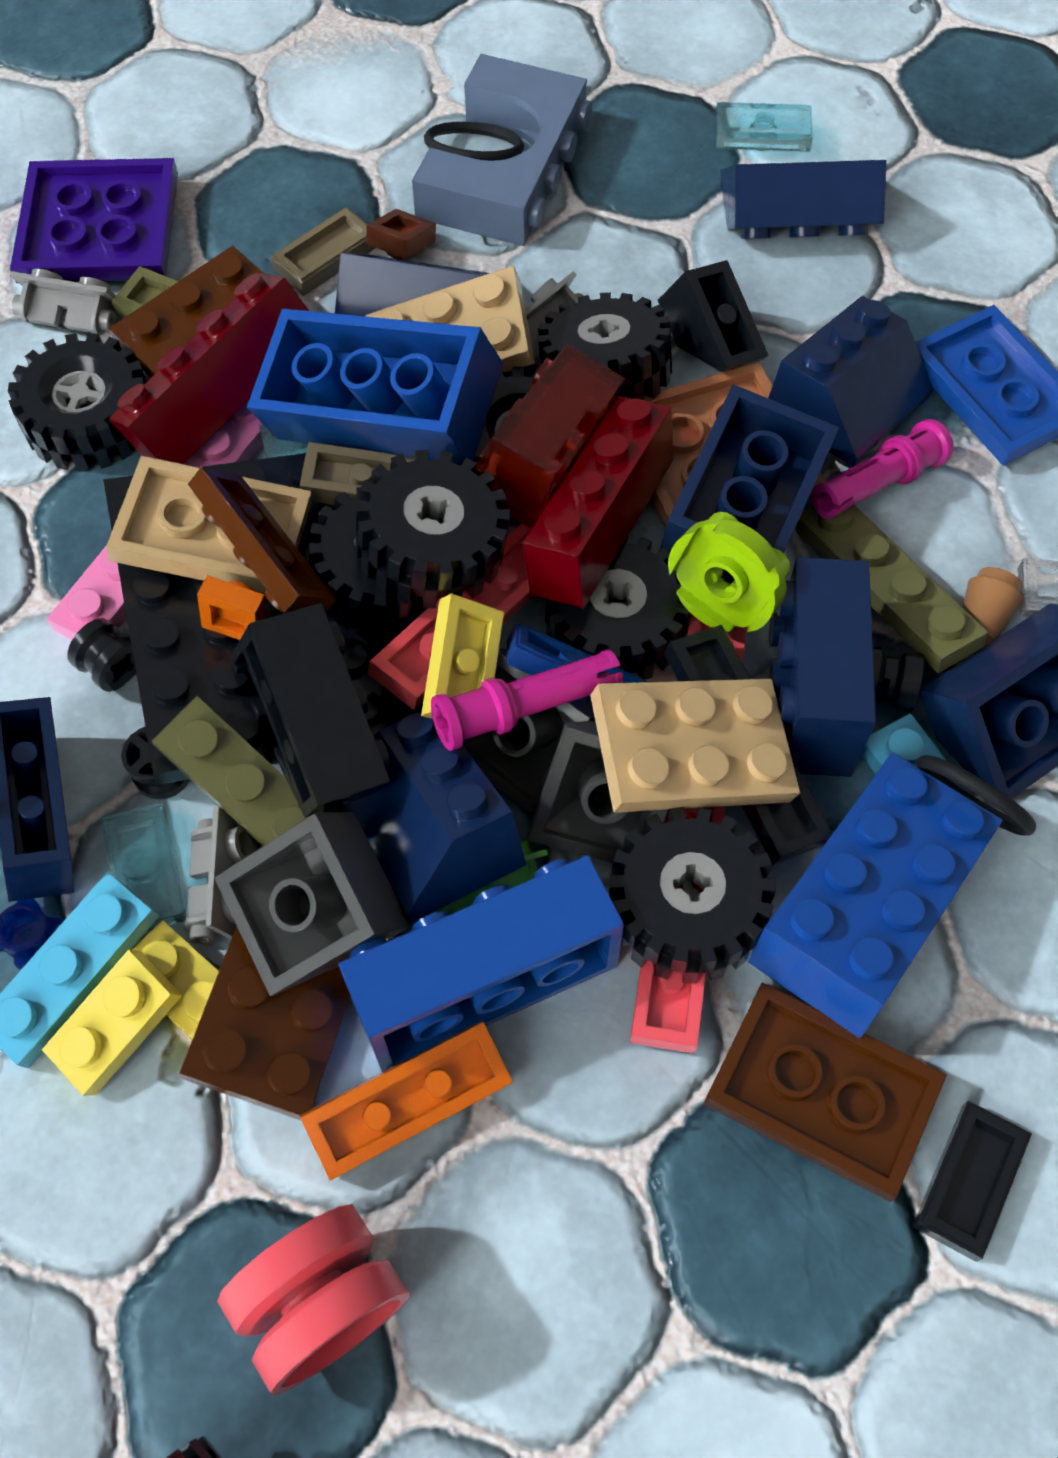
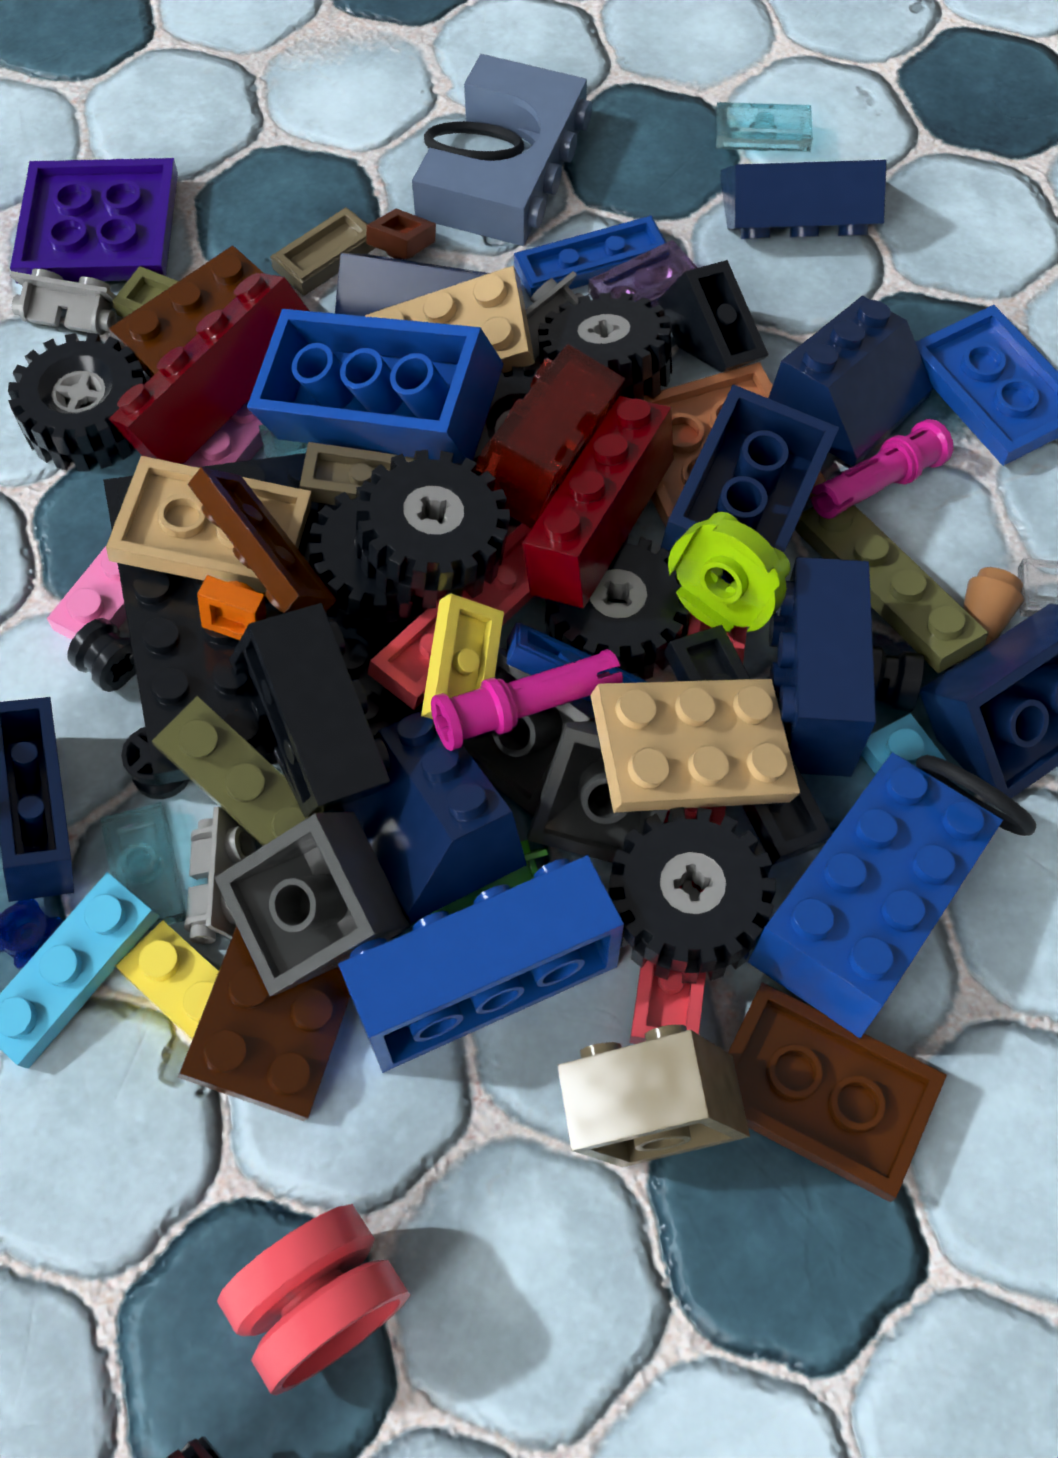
(111, 1022): light yellow plate -> none
(405, 1099): orange plate -> none
(586, 254): none -> blue tile
(644, 275): none -> clear purple plate
(652, 1097): none -> brick
(972, 1181): black tile -> none

